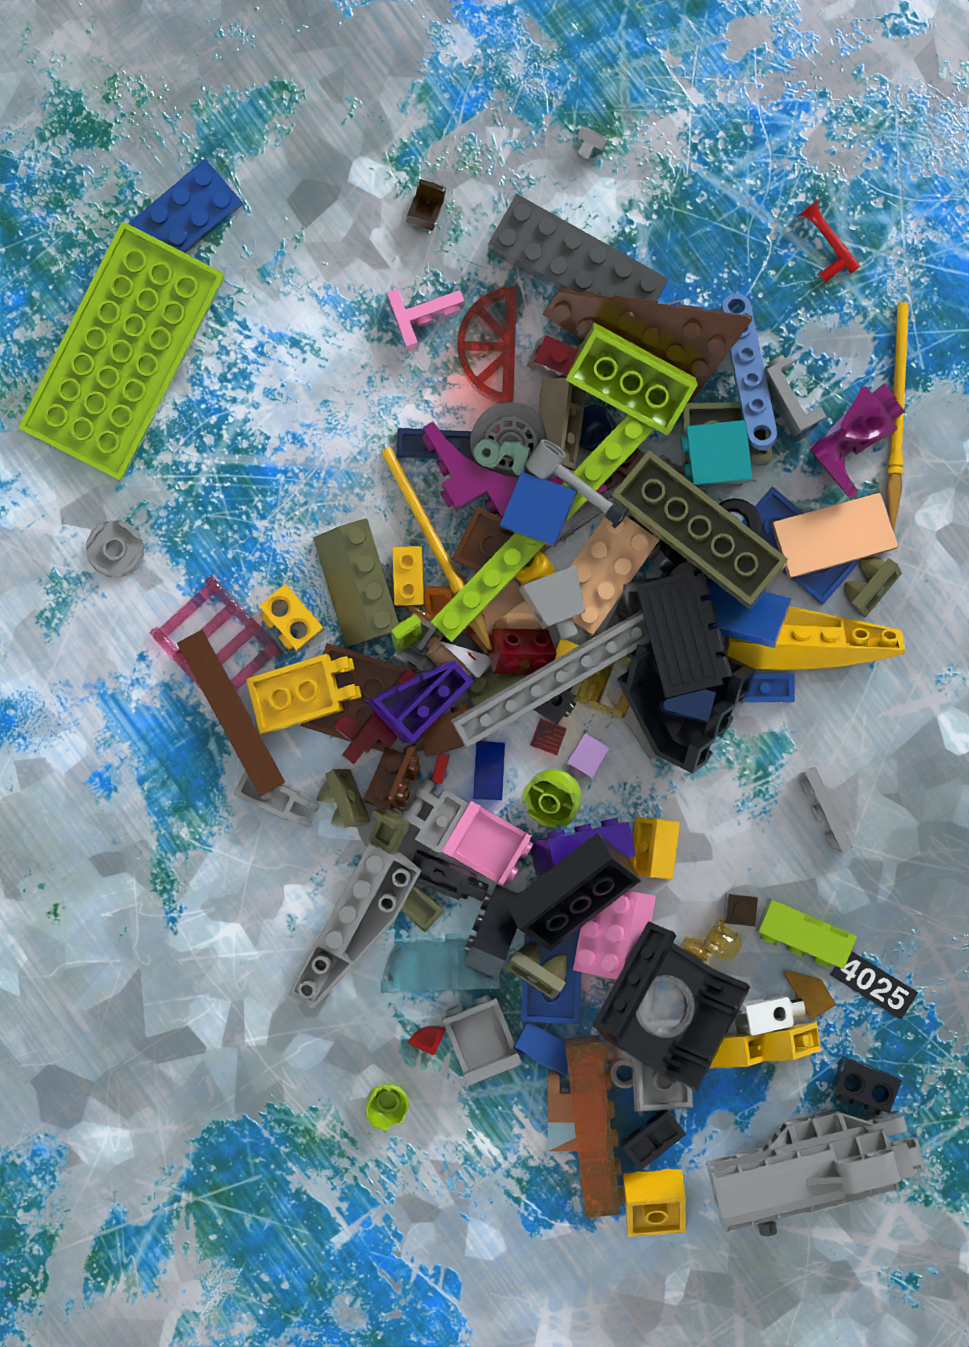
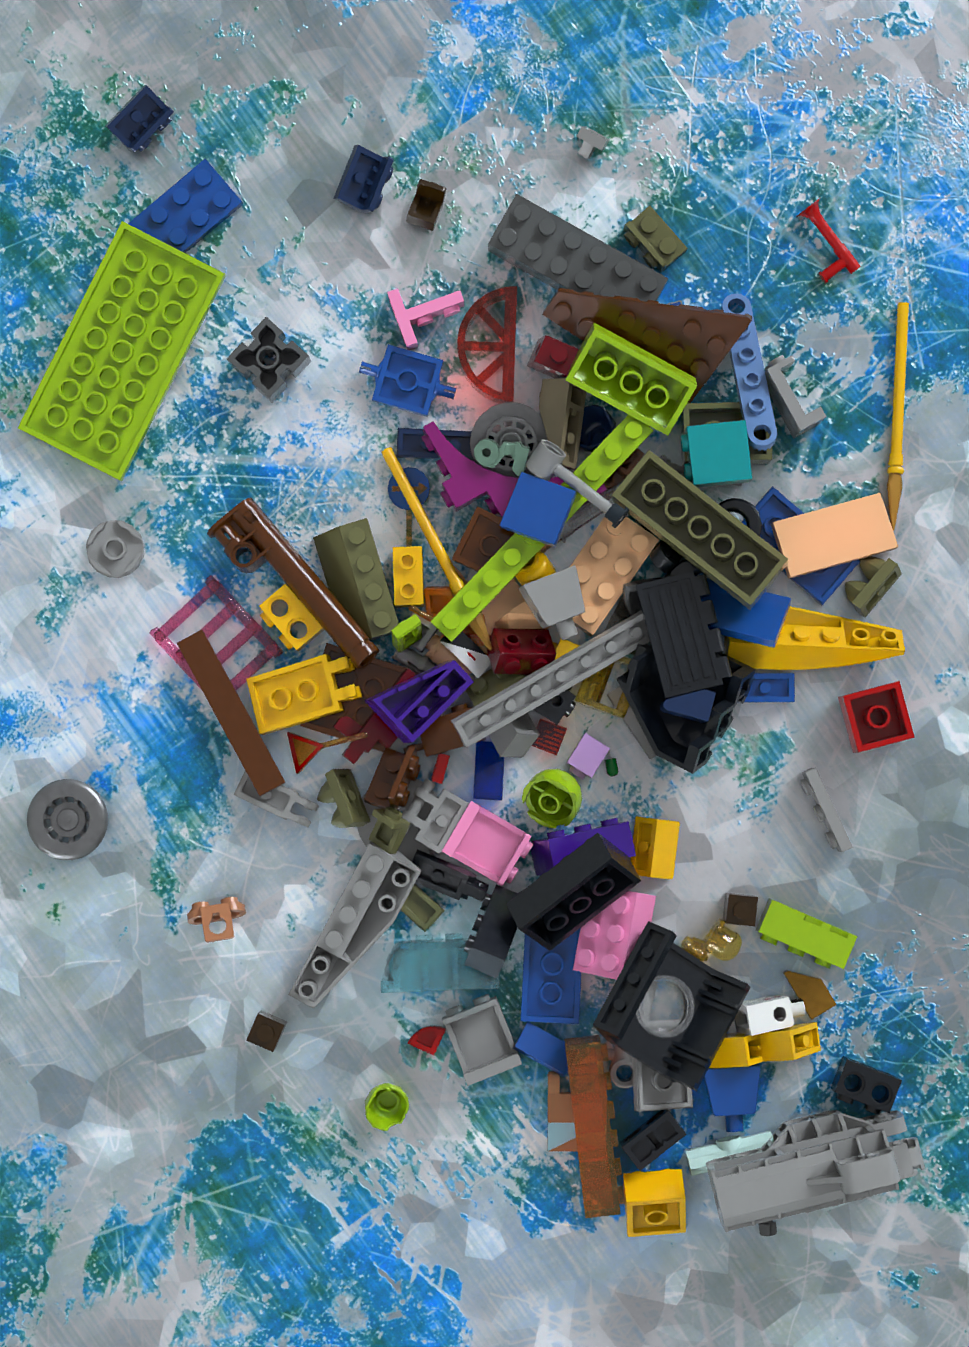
(67, 819): none -> flat silver wheel
(140, 119): none -> dark blue bracket
(226, 911): none -> nougat bracket
(256, 533): none -> reddish brown piece
(266, 1031): none -> dark brown brick
(269, 342): none -> dark grey brick
(305, 749): none -> clear orange piece
(364, 180): none -> dark blue bracket
(407, 380): none -> blue plate
(422, 489): none -> blue piece
(515, 737): none -> light grey panel
(548, 978): olive tile -> none
(611, 766): none -> green piece
(654, 239): none -> olive bracket
(723, 1147): none -> light aqua piece
(733, 1093): none -> blue torso
(861, 426): magenta hips -> none
(875, 985): black sticker -> none
(876, 717): none -> red brick

